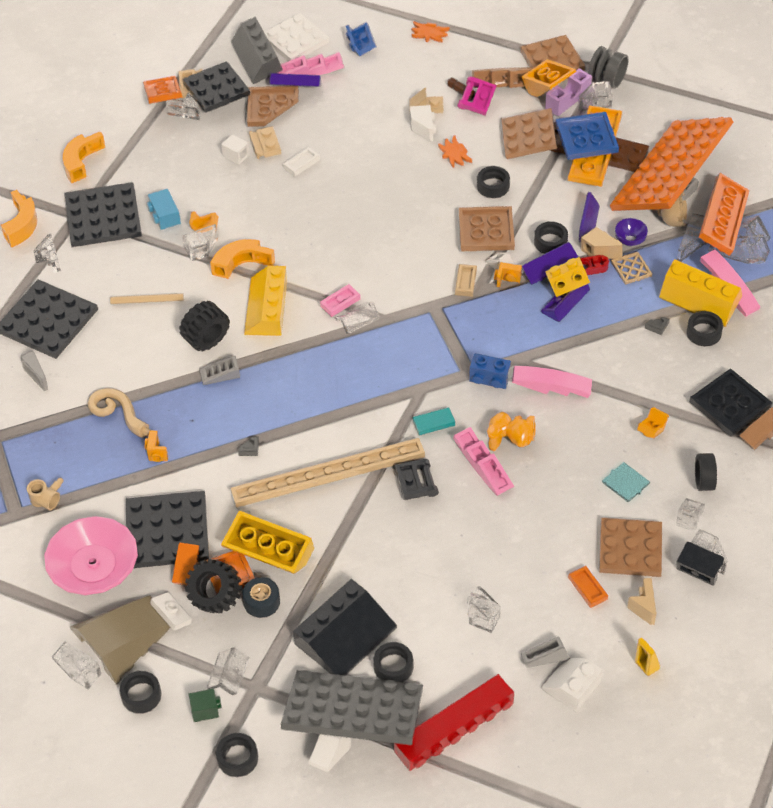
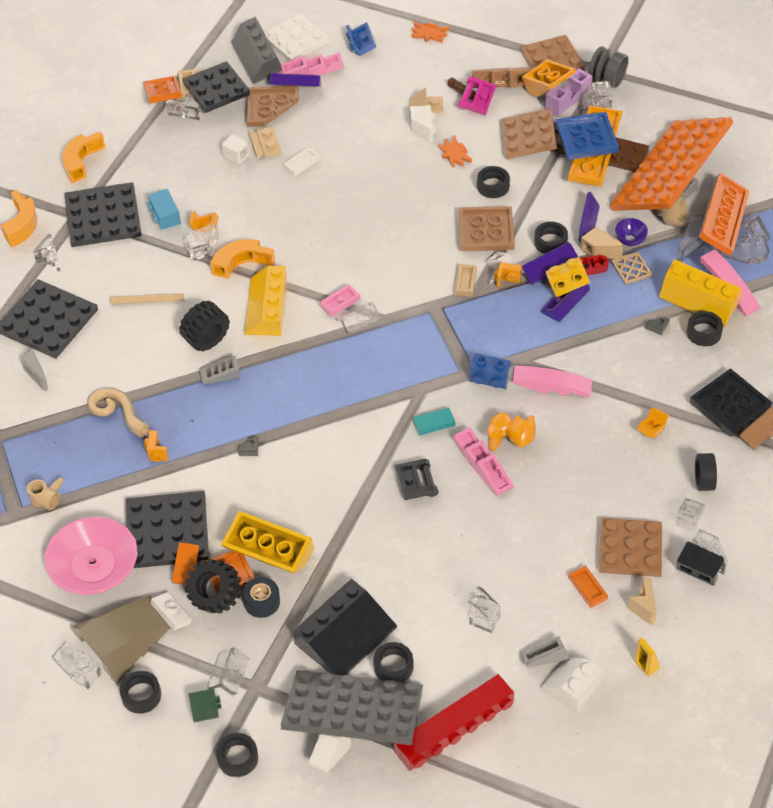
(327, 472): tan plate -> none
(625, 482): clear light blue piece -> none

